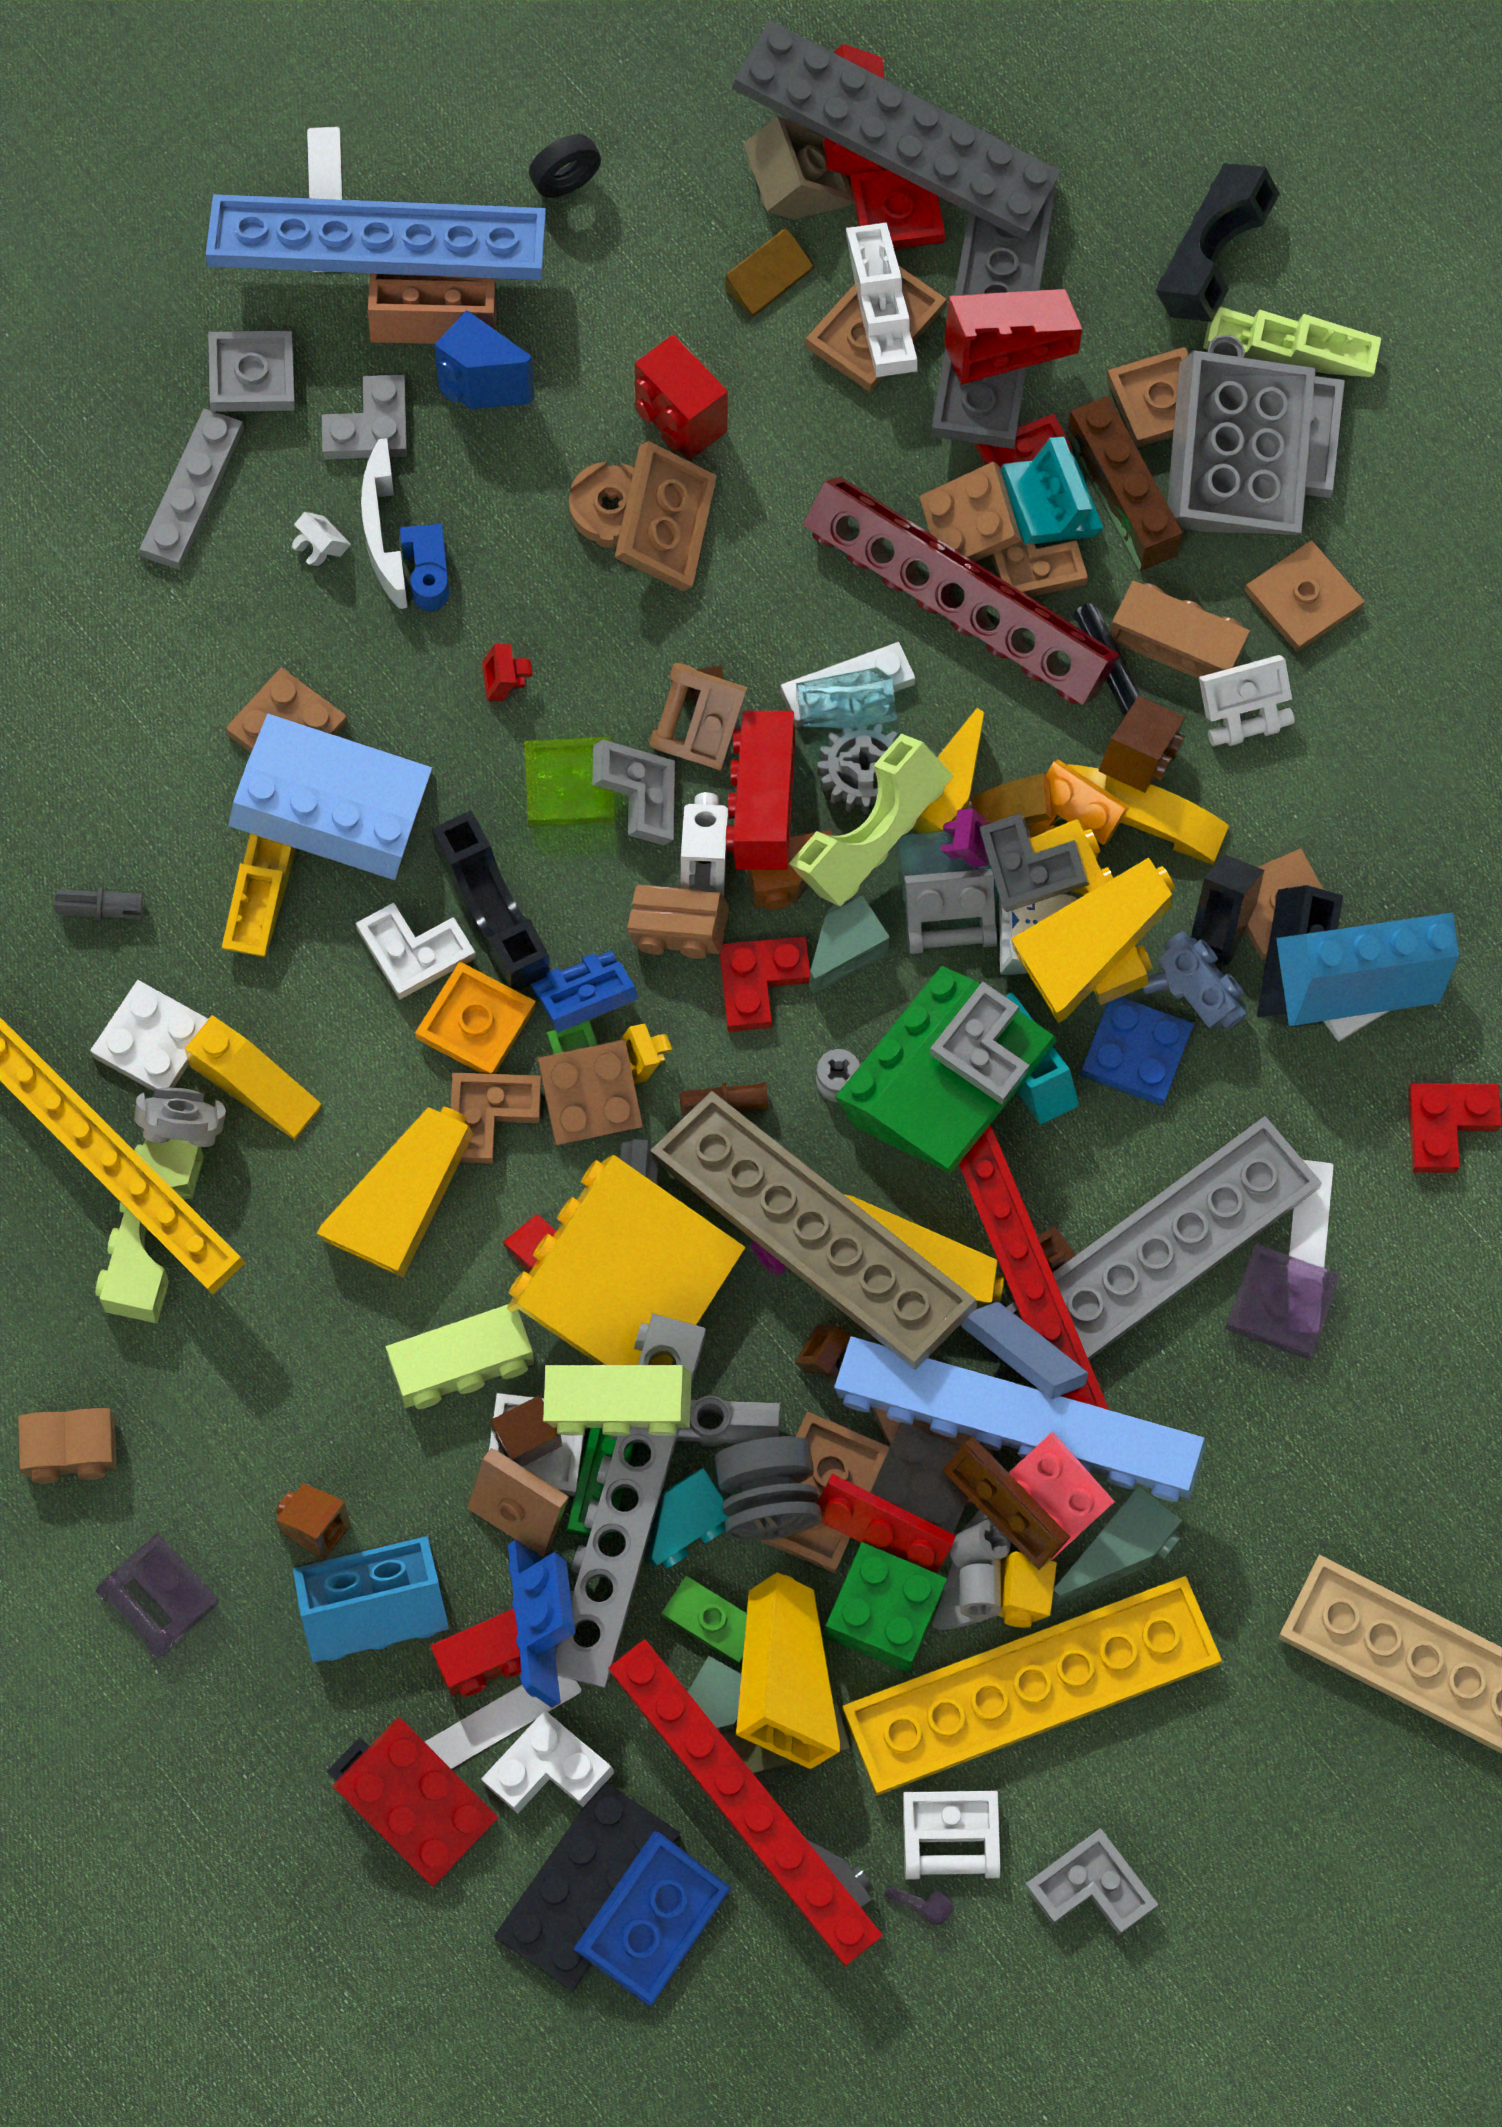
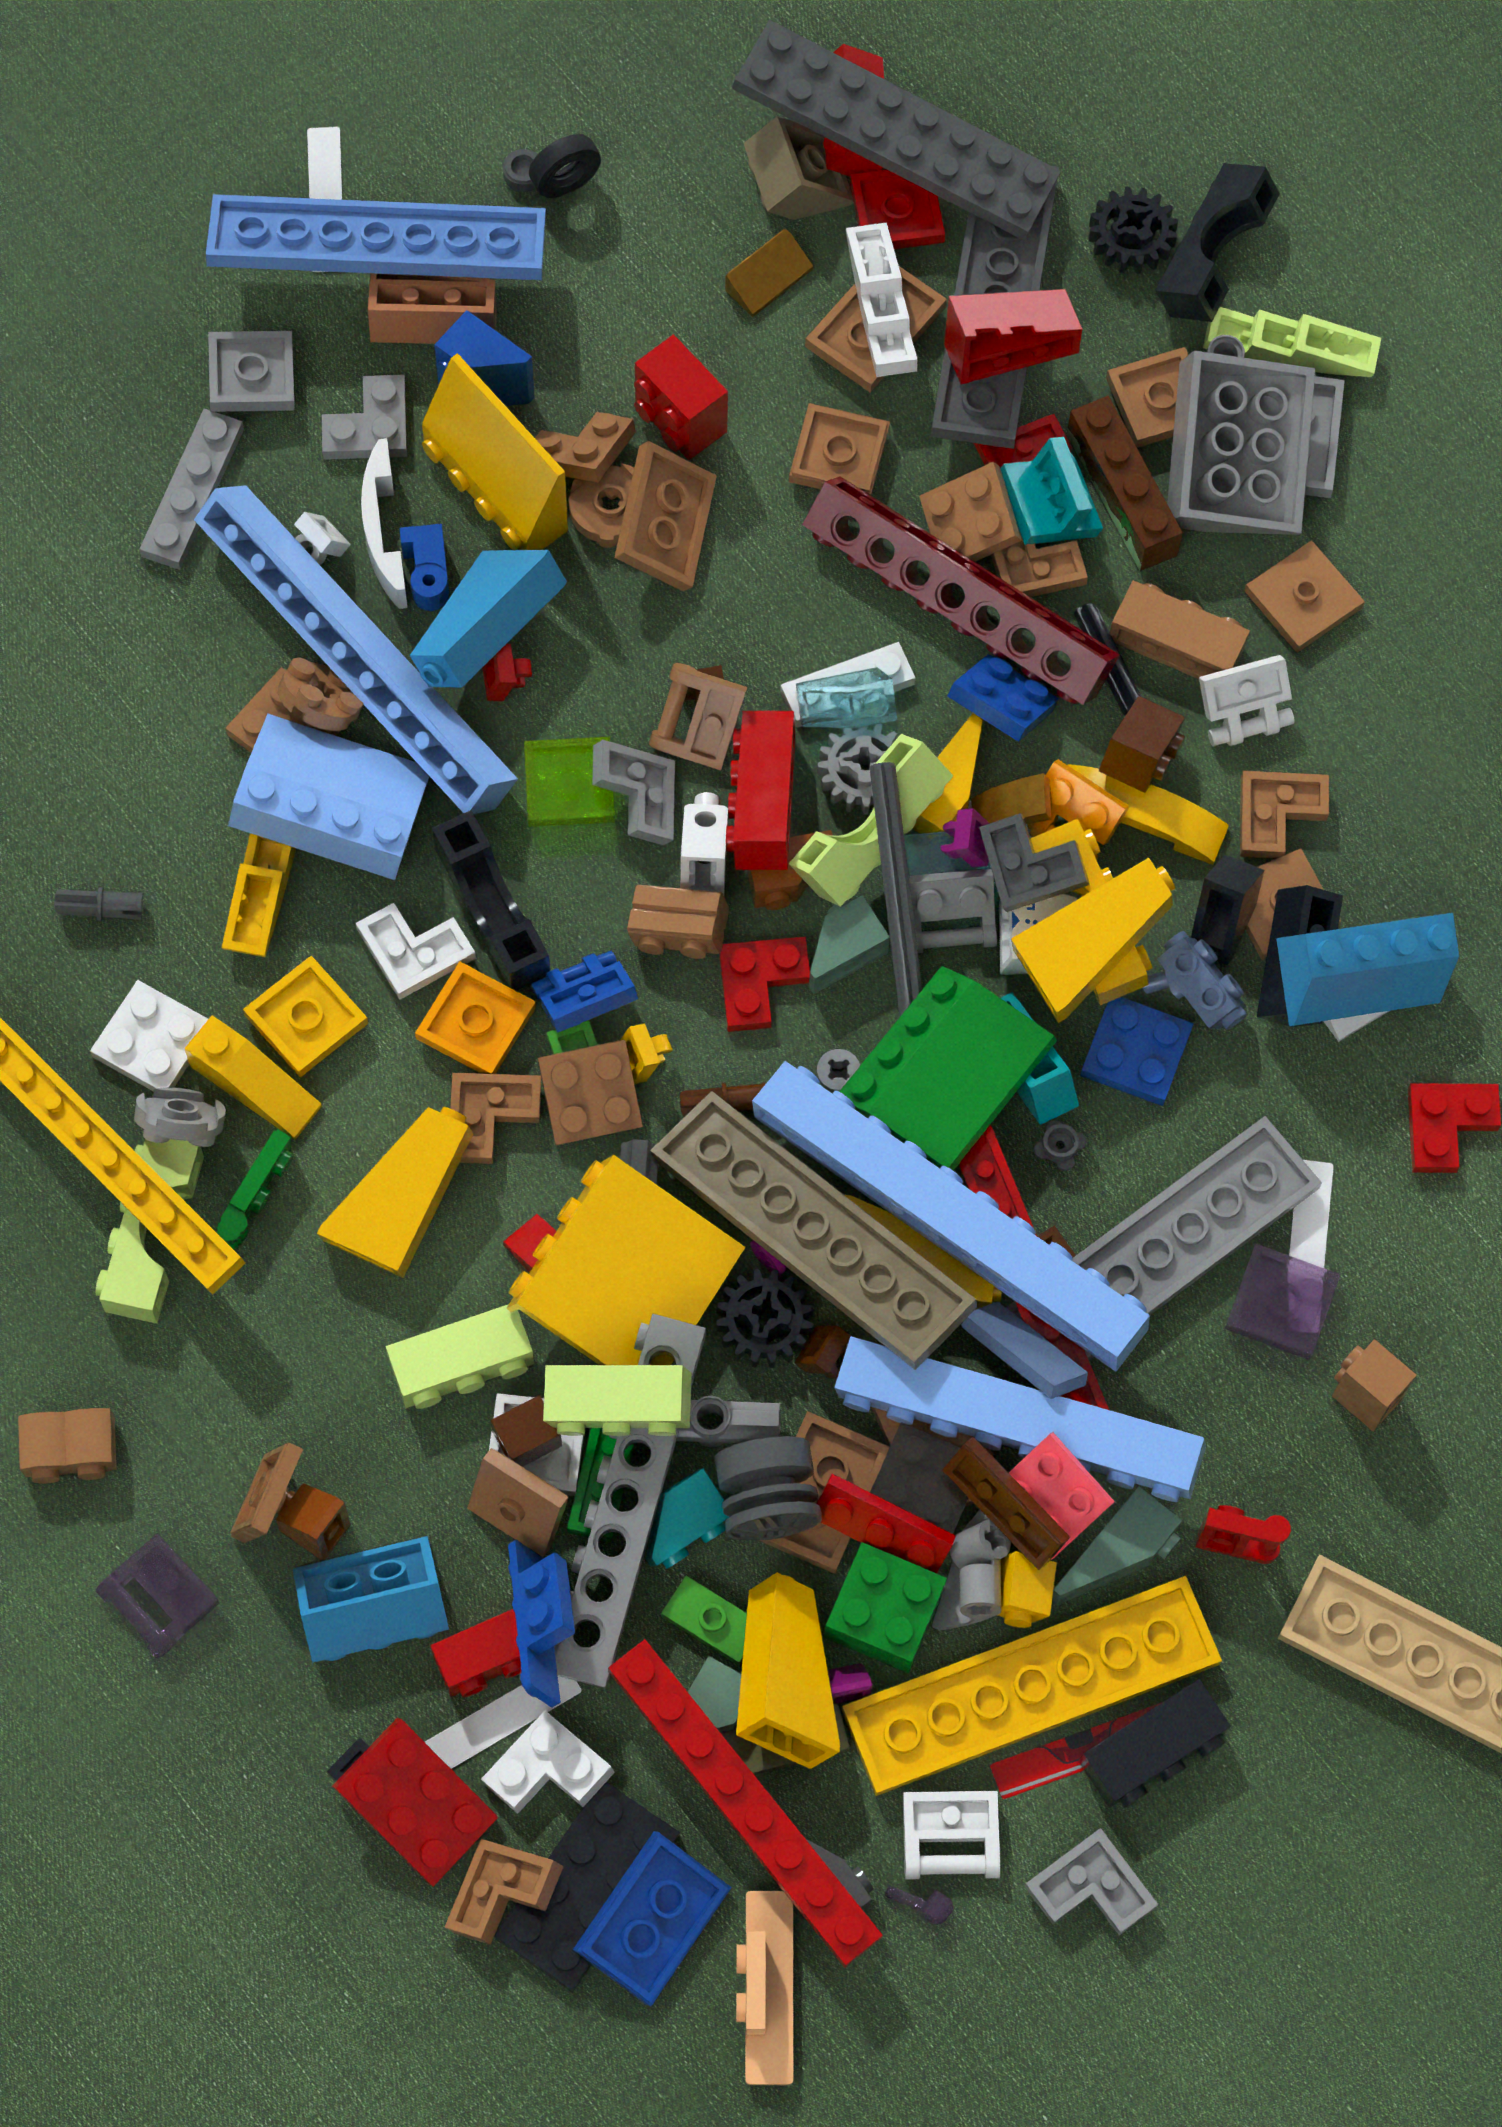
(252, 1192): none -> green hinge
(266, 1493): none -> medium nougat plate
(305, 1016): none -> yellow plate
(319, 695): none -> medium nougat plate
(355, 649): none -> light blue brick
(485, 613): none -> dark azure slope
(494, 1879): none -> medium nougat plate
(495, 460): none -> yellow slope
(516, 170): none -> dark grey tile
(593, 450): none -> medium nougat plate
(748, 1312): none -> black gear
(768, 1988): none -> light nougat bracket
(838, 445): none -> medium nougat plate
(849, 1683): none -> magenta slope
(896, 883): none -> dark grey axle
(952, 1215): none -> light blue brick
(971, 1047): light grey plate -> none
(1003, 697): none -> blue plate
(1053, 1759): none -> red sticker
(1062, 1133): none -> dark grey plate
(1133, 229): none -> black gear
(1155, 1745): none -> black brick
(1236, 1535): none -> red plate
(1270, 800): none -> medium nougat plate
(1372, 1383): none -> medium nougat brick

